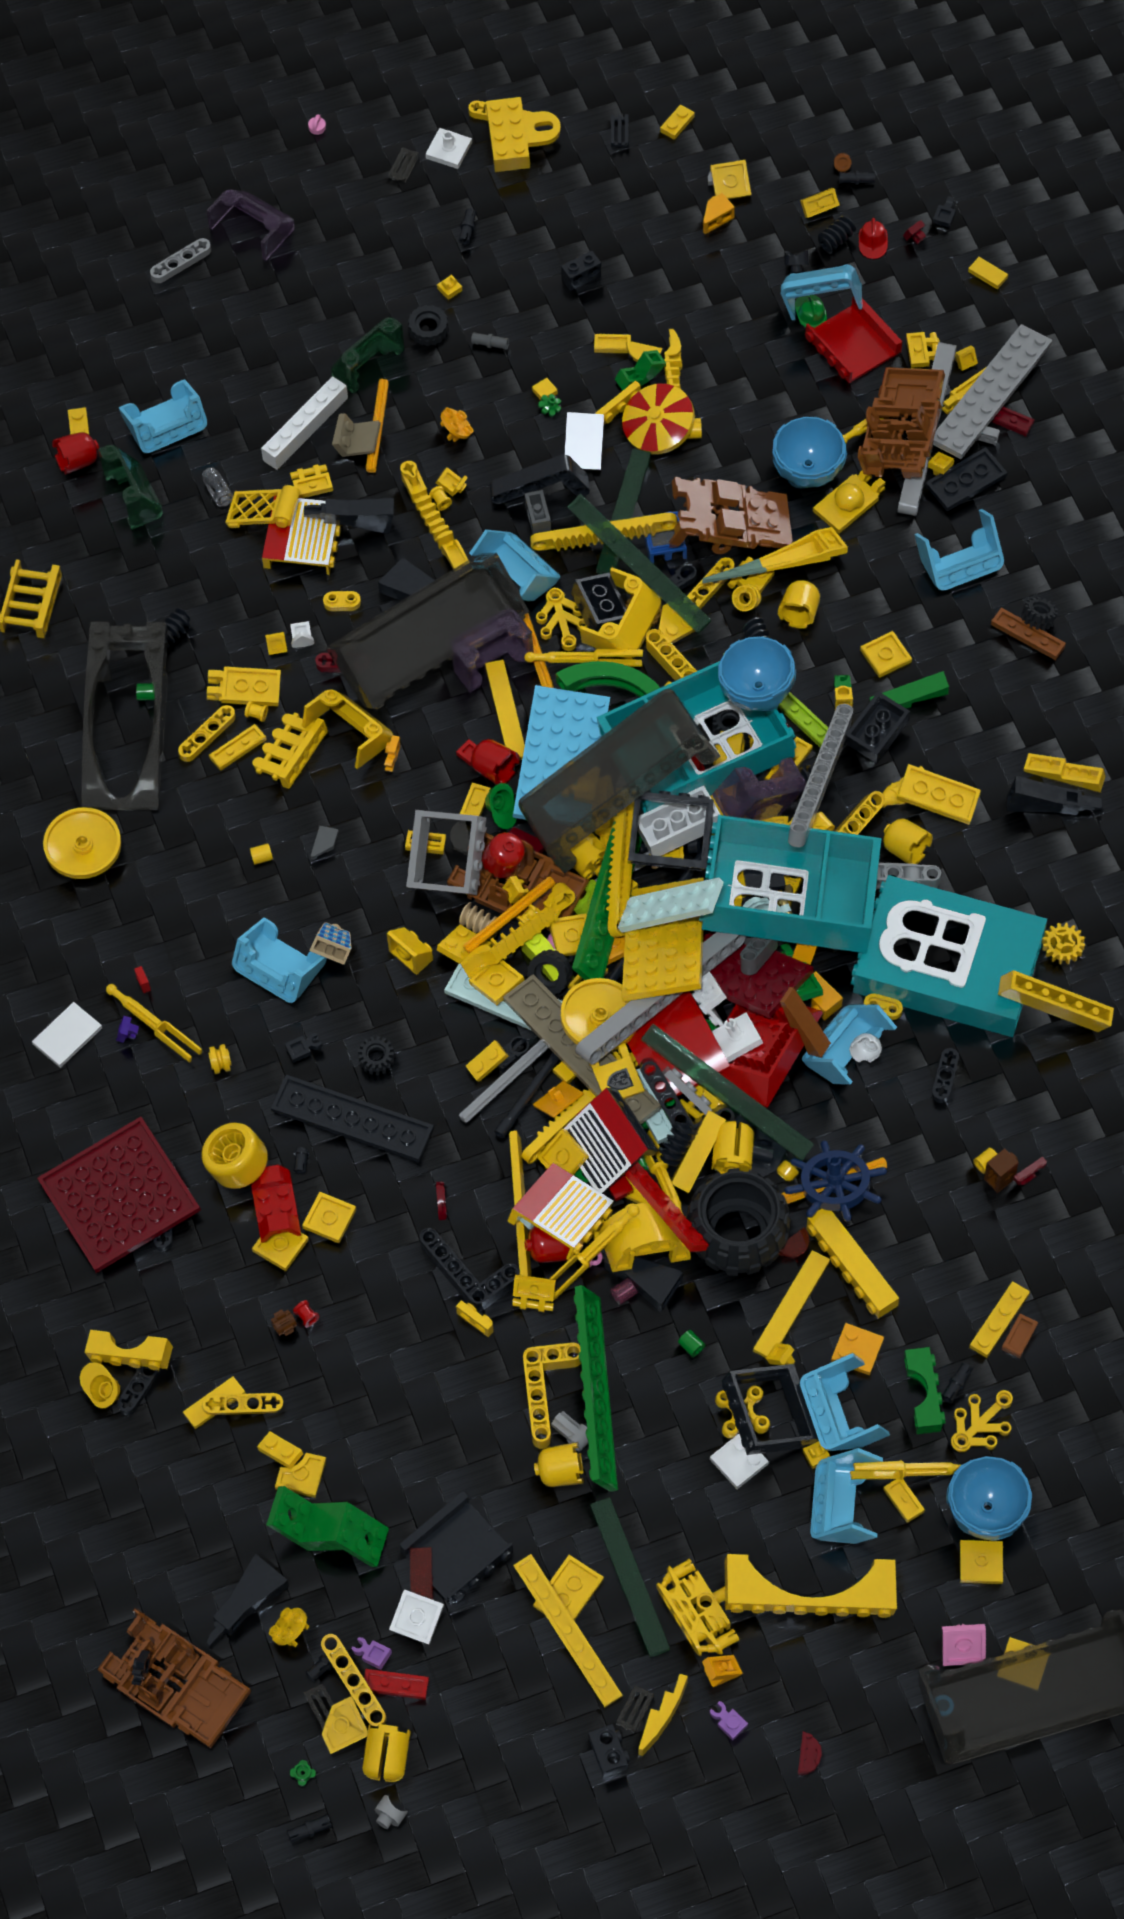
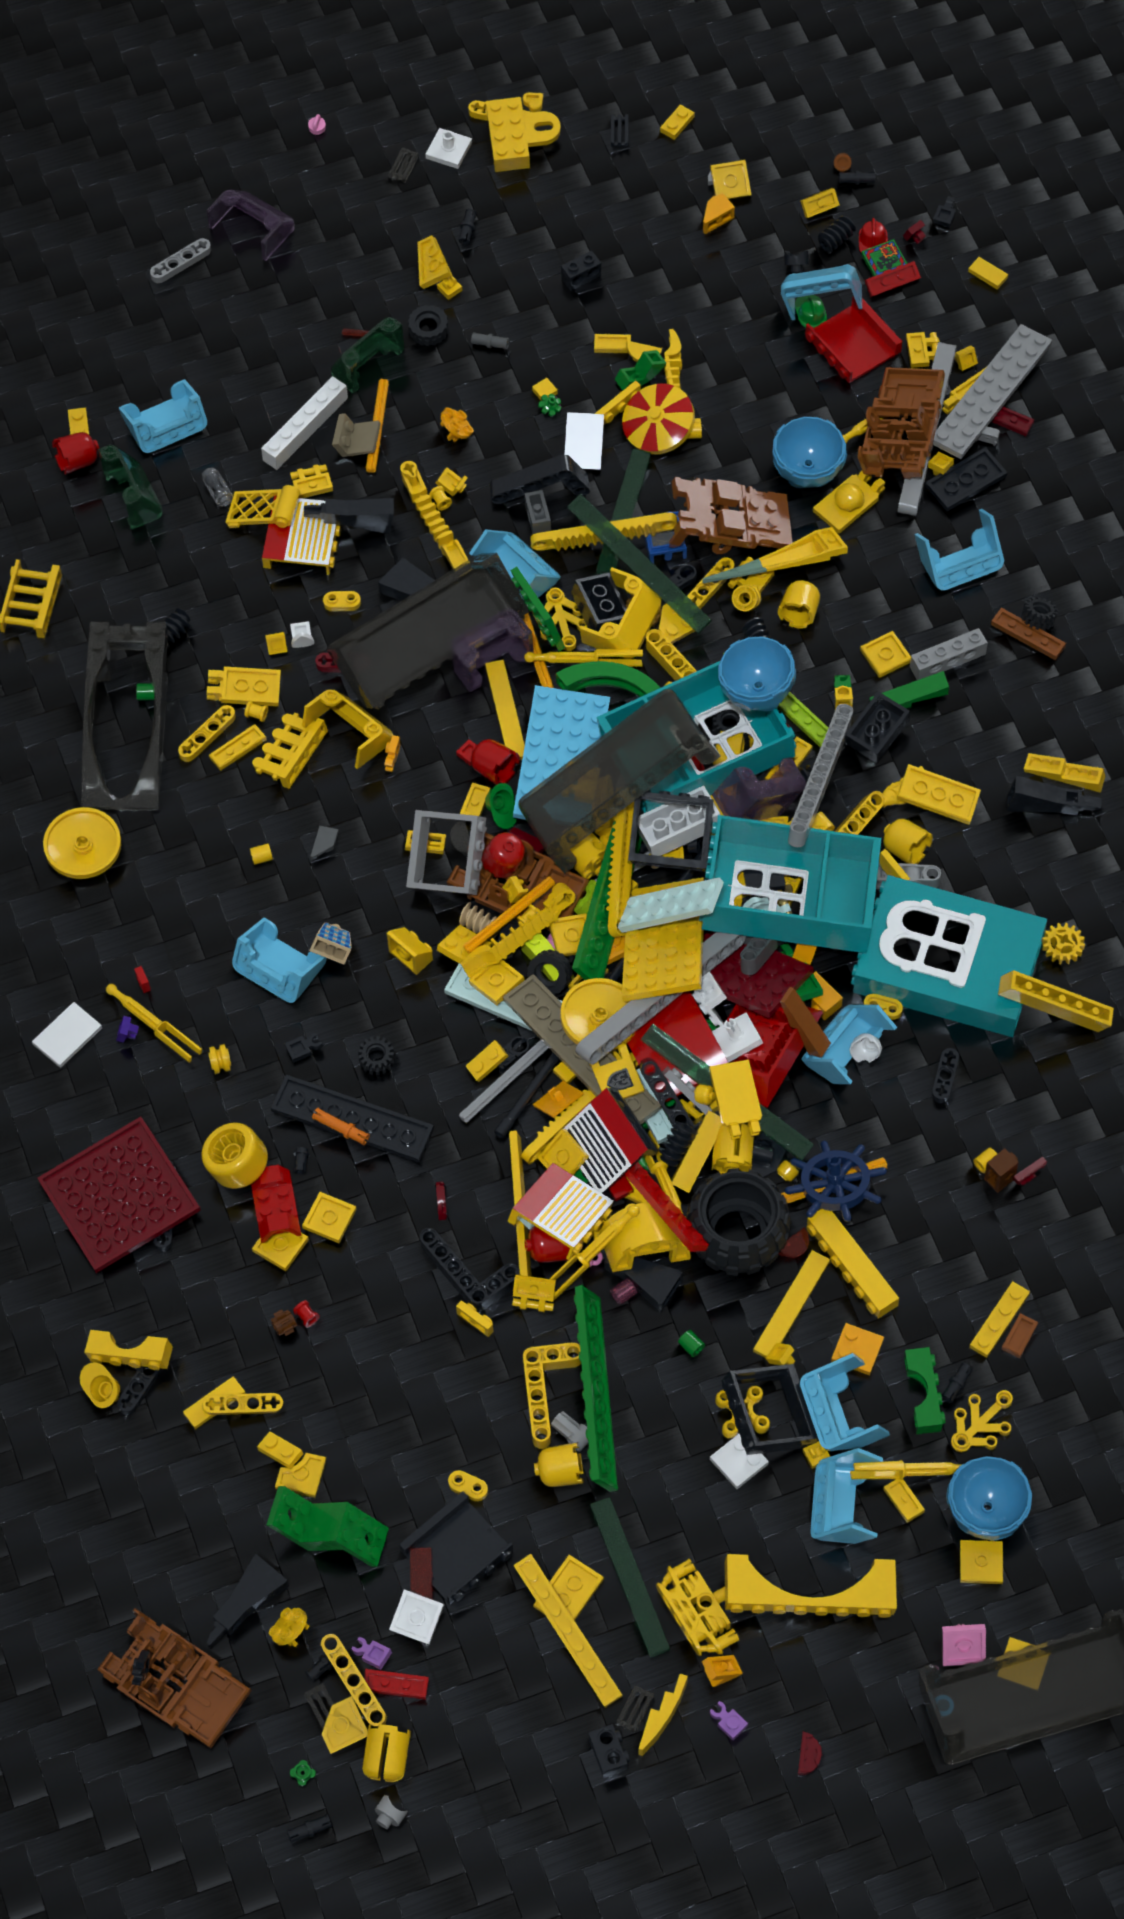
(348, 1130): none -> orange pin
(353, 332): none -> clear red piece
(431, 263): none -> yellow wing
(467, 1485): none -> yellow plate
(533, 101): none -> yellow tile
(540, 614): none -> green wing
(704, 1094): none -> yellow piece
(736, 1097): none -> yellow tile
(883, 257): none -> tile
(890, 866): none -> yellow tile
(892, 279): none -> red tile
(948, 654): none -> light grey brick

